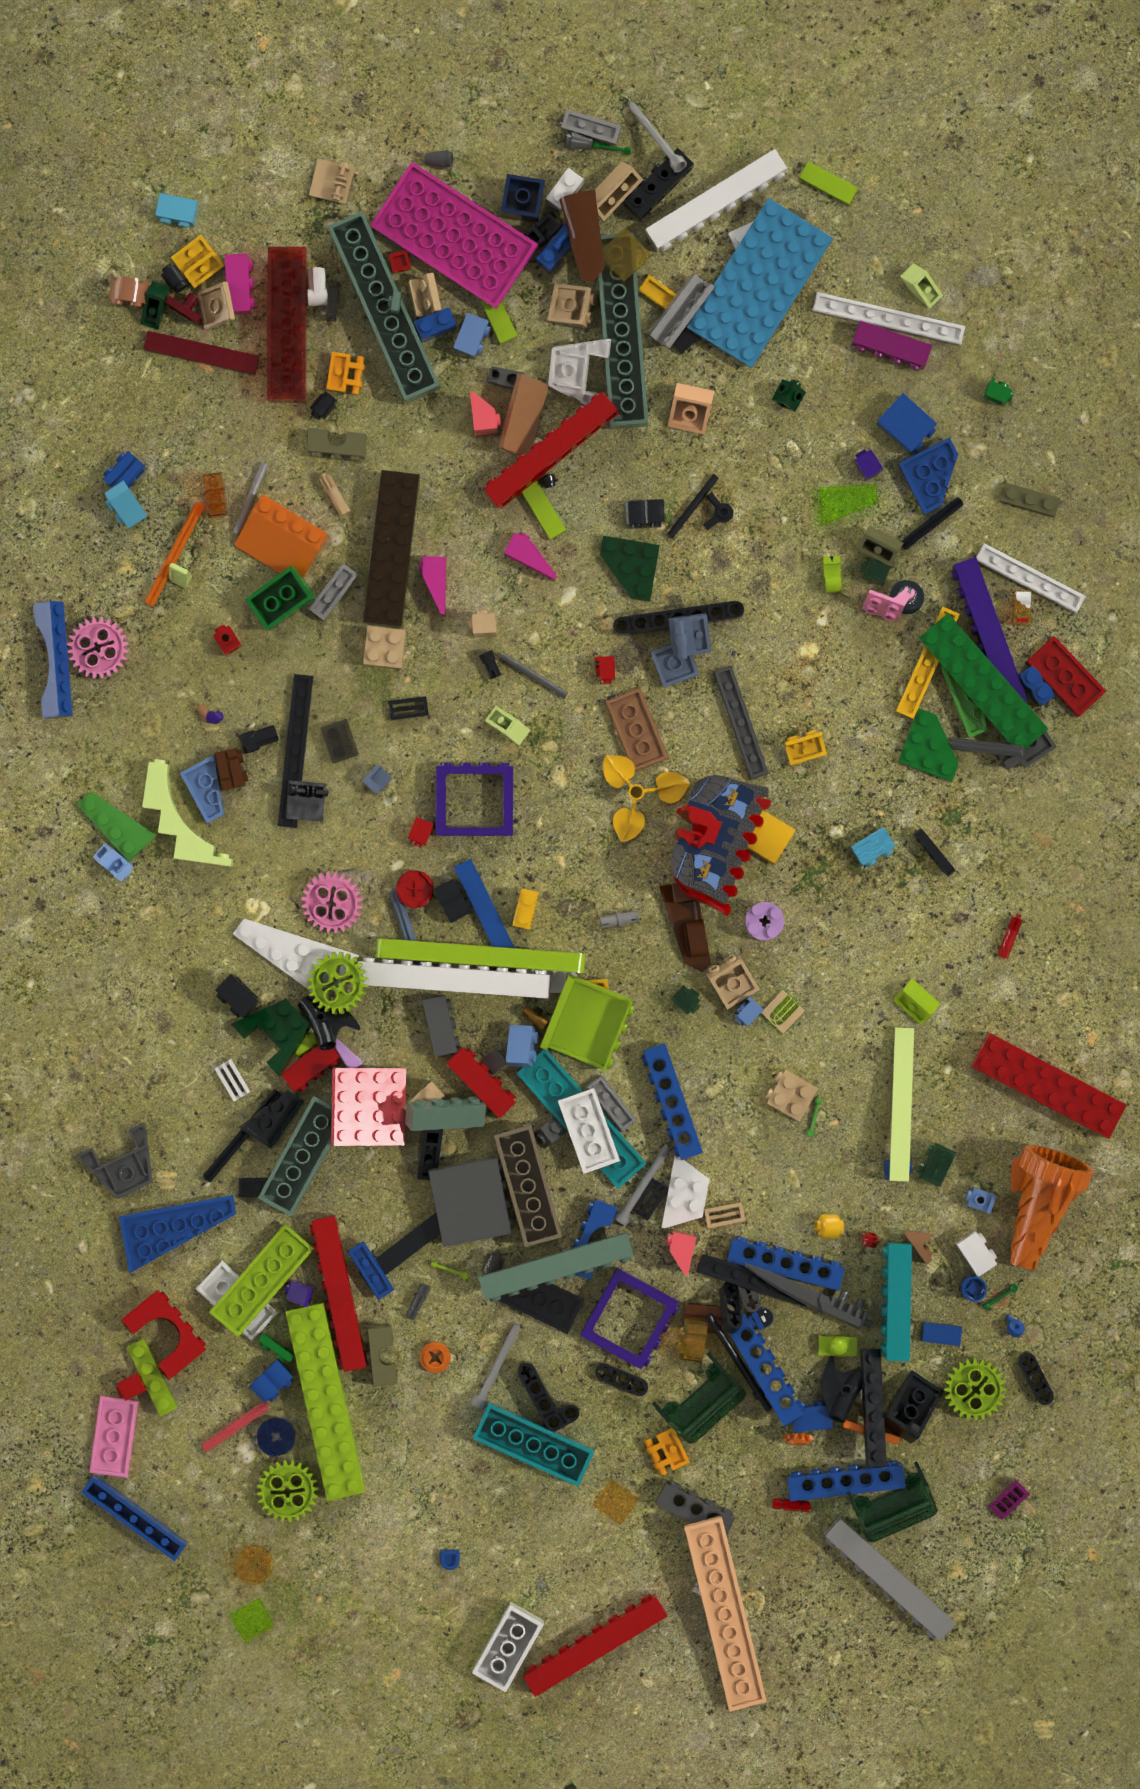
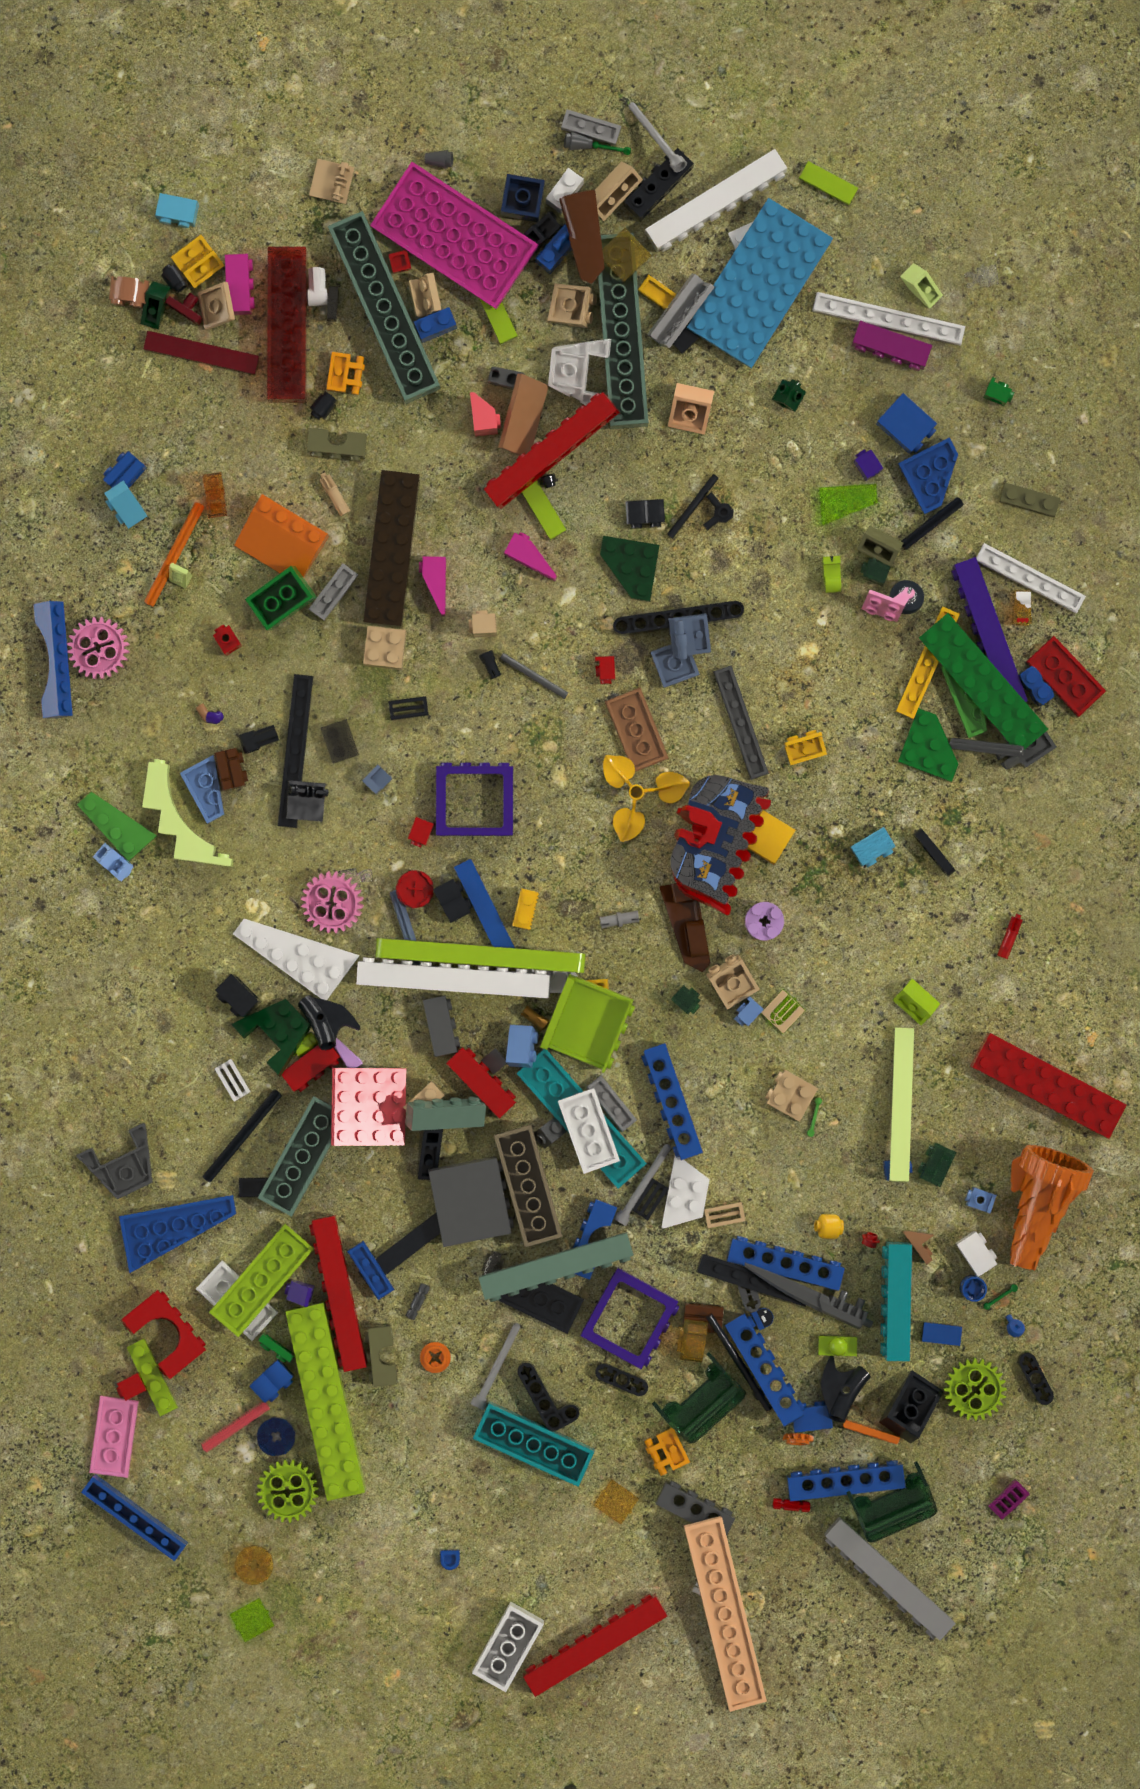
(250, 498): light grey bar -> none
(273, 1119): black wing -> none
(343, 999): lime gear -> none
(394, 302): sand green plate -> none
(464, 1275): lime hinge -> none
(471, 336): medium blue brick -> none
(507, 725): yellowish green slope -> none
(681, 1247): coral slope -> none
(727, 1314): black beam -> none
(873, 1407): black plate -> none

